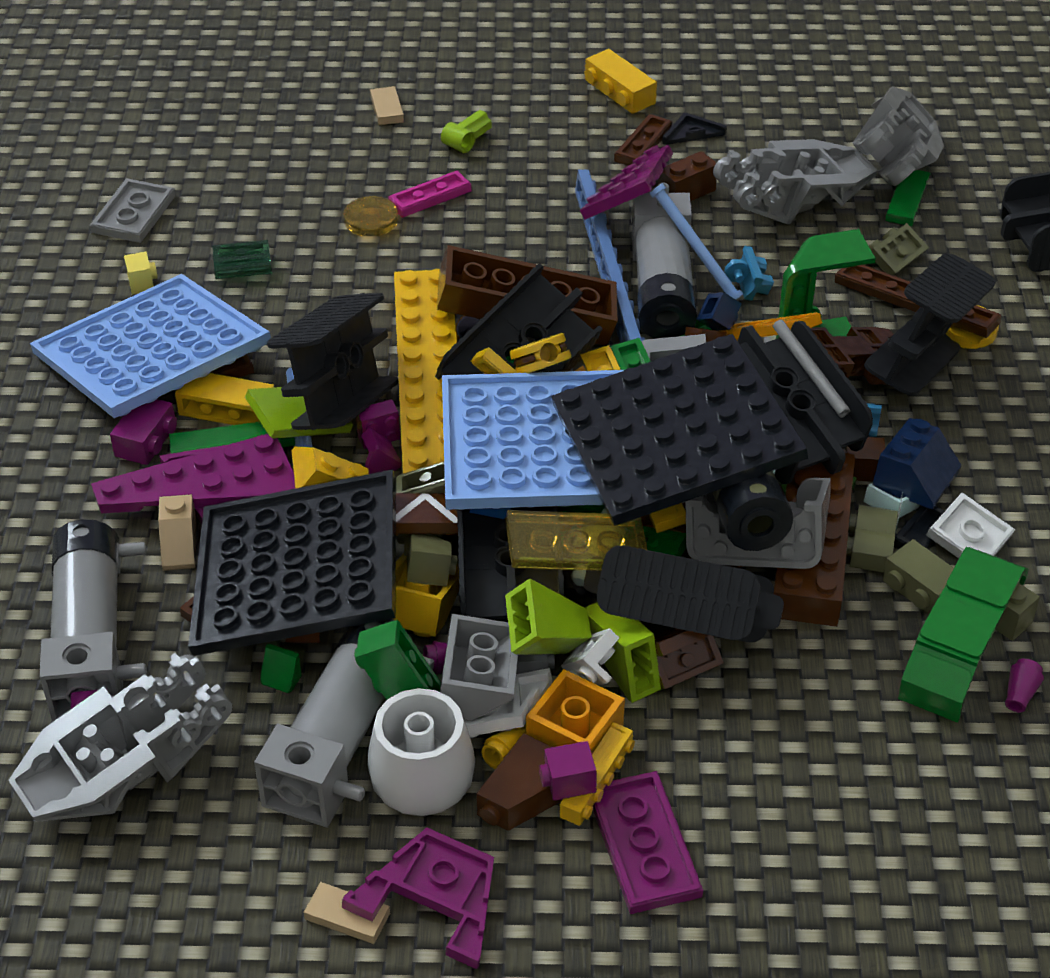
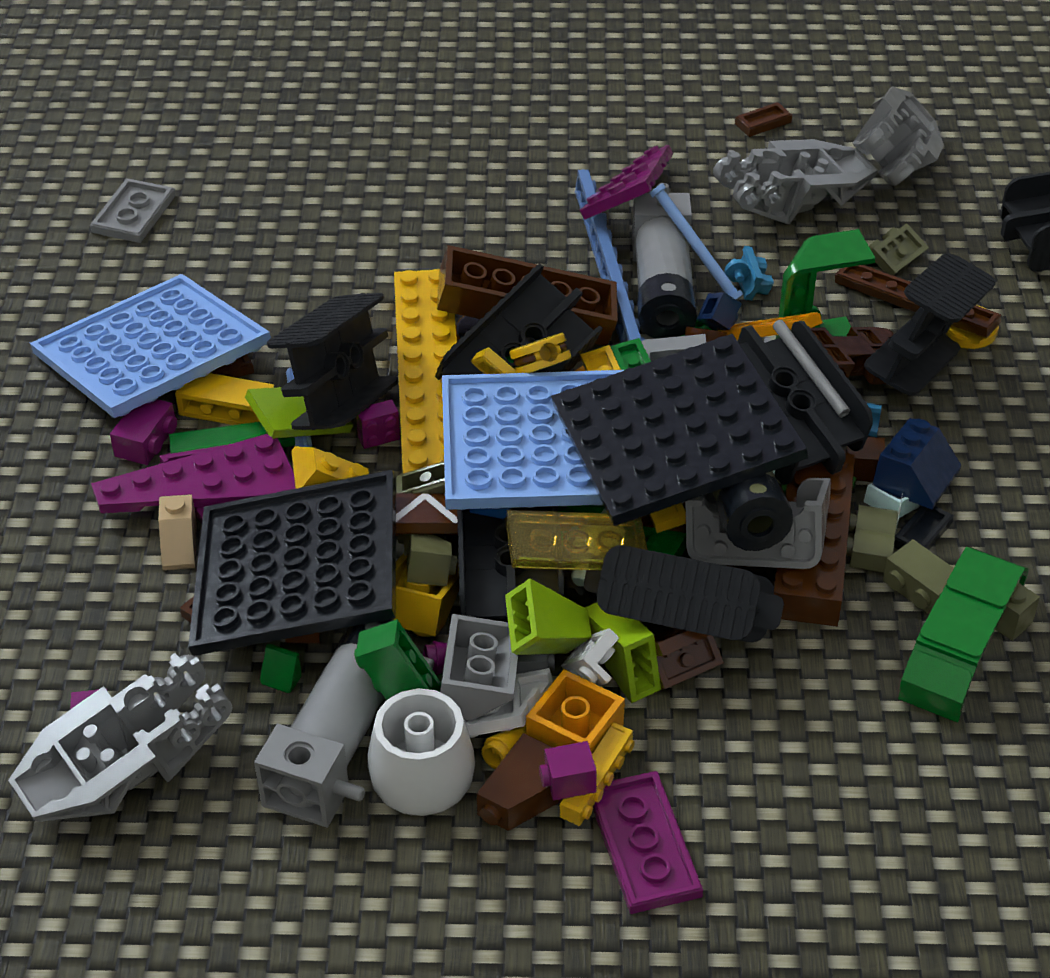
(84, 615): light grey piece -> none
(140, 272): light yellow plate -> none
(241, 259): clear green plate -> none
(327, 910): tan tile -> none
(370, 216): clear yellow tile -> none
(381, 453): magenta tile -> none
(386, 105): tan tile -> none
(430, 193): dark pink tile -> none
(441, 877): magenta wing -> none
(463, 135): lime piece -> none
(620, 81): yellow brick -> none
(646, 135): reddish brown tile -> none
(690, 176): reddish brown brick -> none
(692, 128): black tile -> none
(763, 119): none -> reddish brown tile
(908, 198): green tile -> none
(969, 525): white tile -> none
(1023, 682): magenta cone -> none

